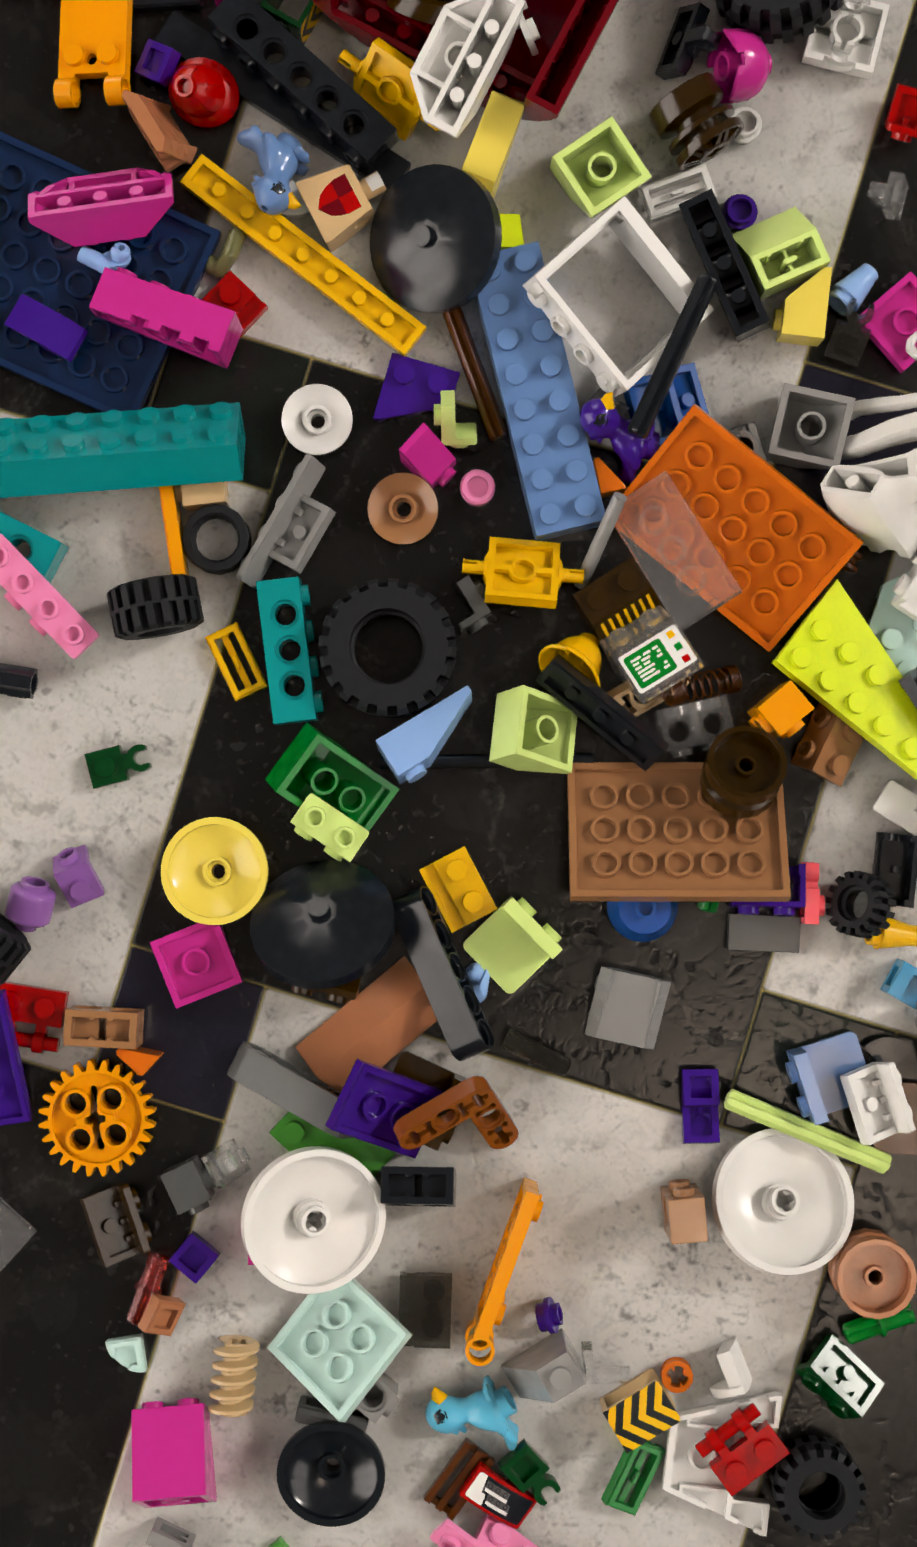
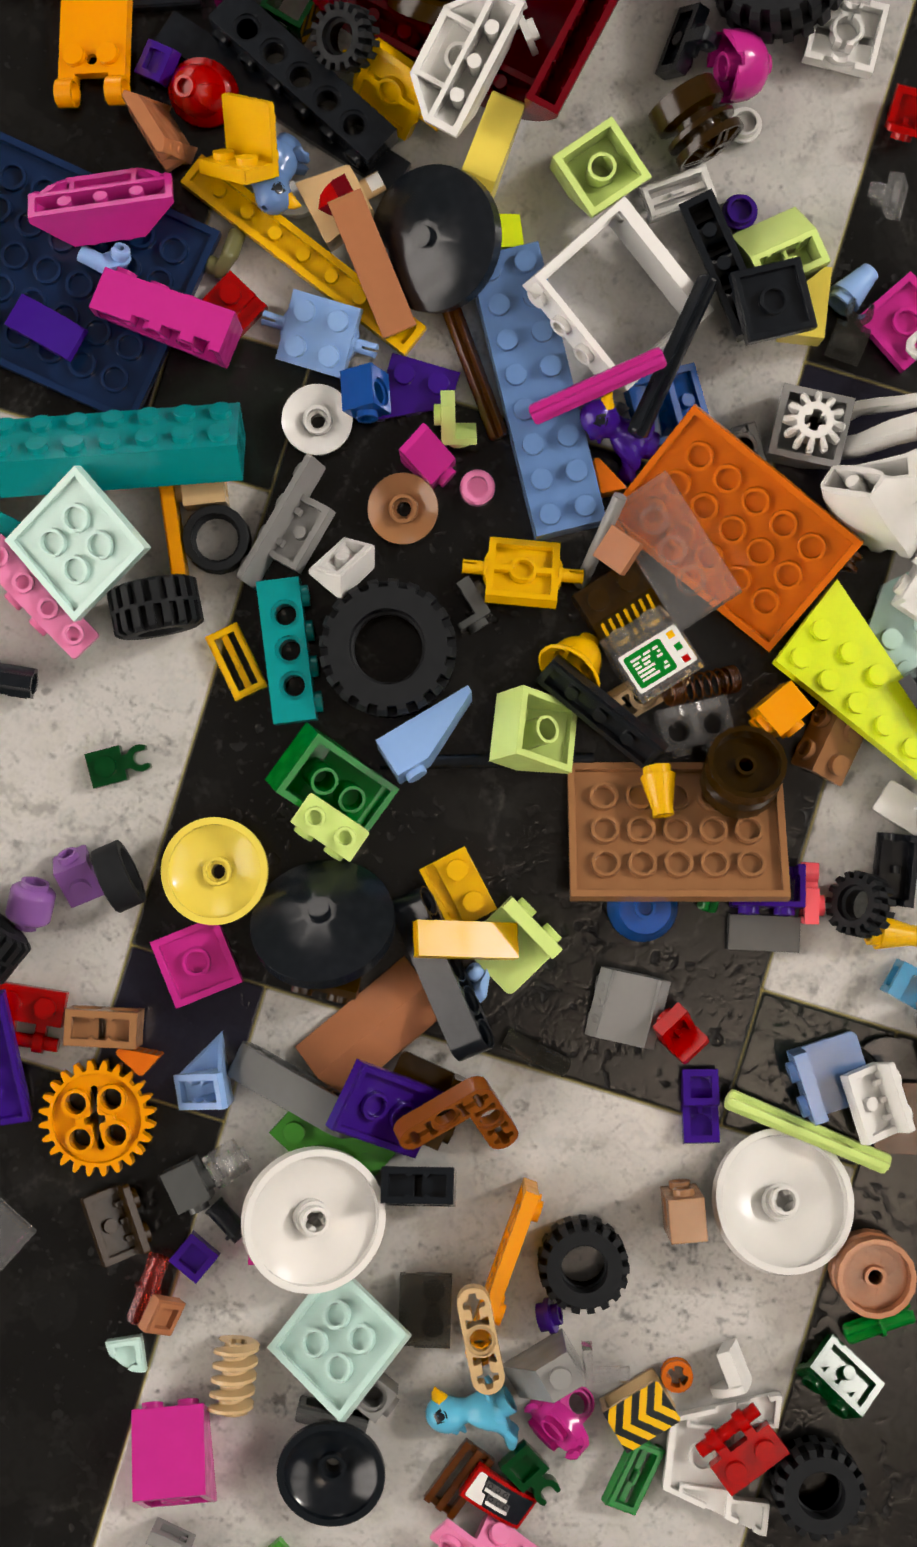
(77, 543): none -> light aqua plate
(118, 876): none -> black tyre
(205, 1080): none -> light blue slope
(226, 1219): none -> black pin
(249, 140): none -> yellow bracket
(319, 333): none -> light blue plate
(344, 566): none -> white slope
(362, 37): none -> black tyre
(365, 392): none -> blue brick
(372, 263): none -> nougat tile
(465, 940): none -> yellow tile
(495, 1363): none -> tan beam
(560, 1426): none -> dark pink tile
(587, 1293): none -> black tyre
(597, 385): none -> dark pink axle
(618, 550): none -> nougat tile
(659, 787): none -> yellow cone
(679, 1033): none -> red bracket
(772, 301): none -> black tile
(802, 414): none -> white gear

